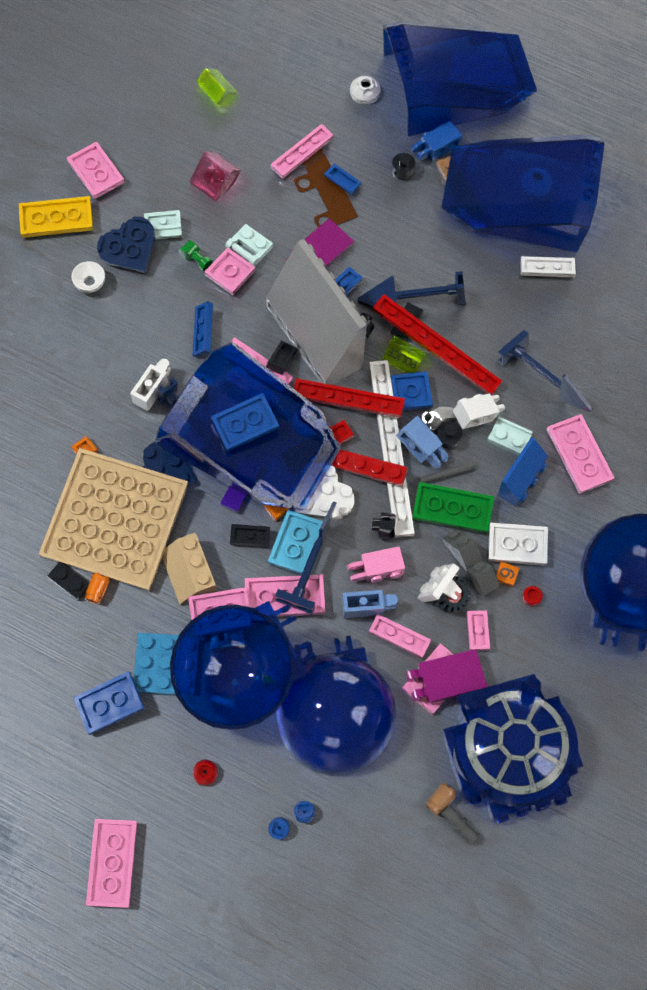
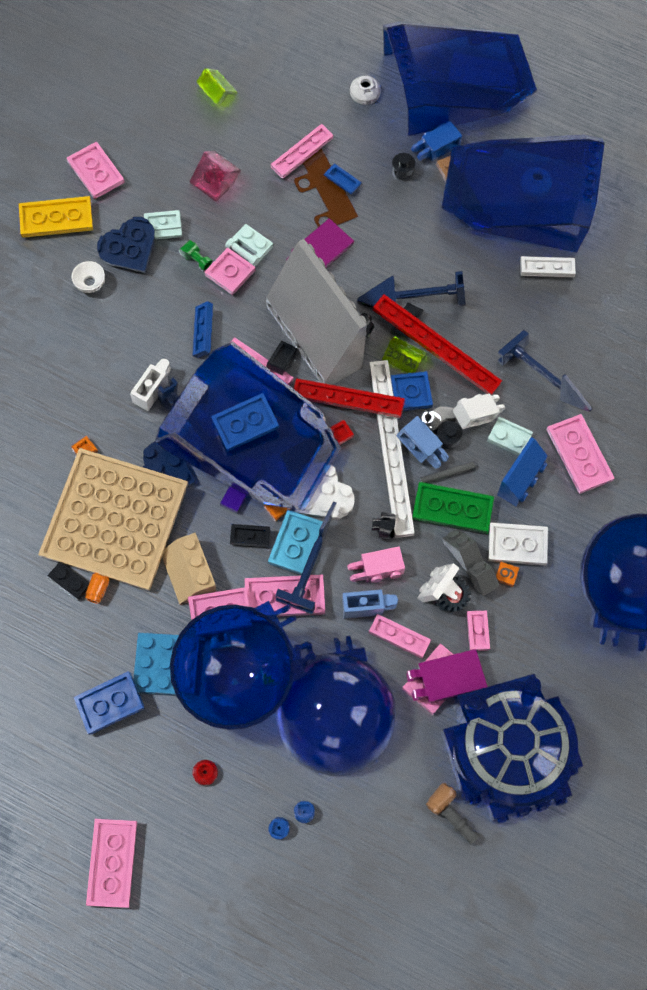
(348, 280): blue plate -> none
(370, 467): red plate -> none
(532, 596): red tile -> none

